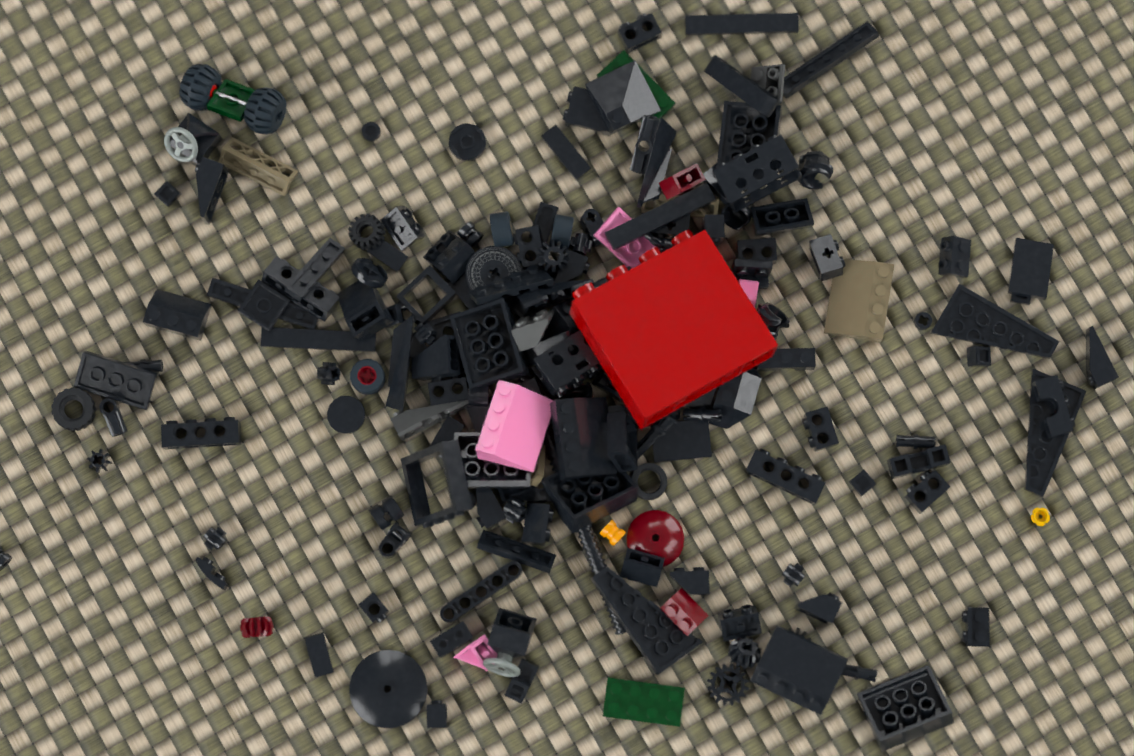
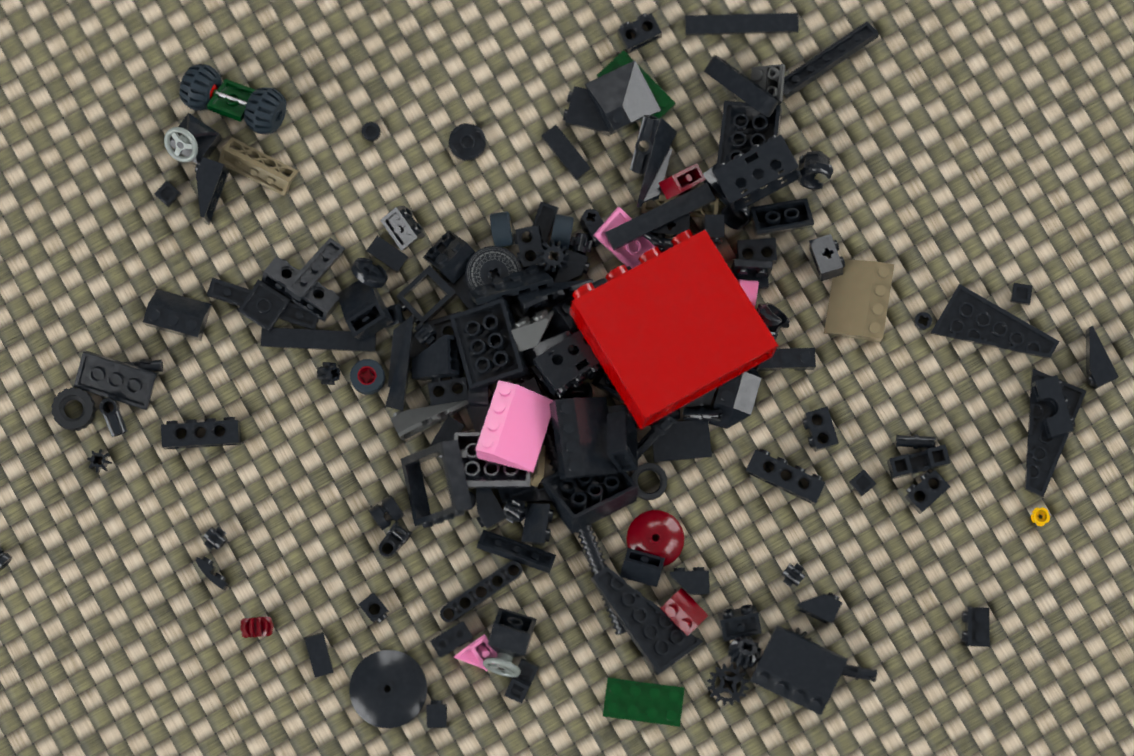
(346, 414): black tile -> none
(373, 239): black tyre -> none
(470, 234): black wheel -> none
(612, 533): light orange wheel -> none
(905, 708): black slope -> none
(954, 256): black bracket -> none
(978, 356): black slope -> none
(1030, 268): black tile -> none

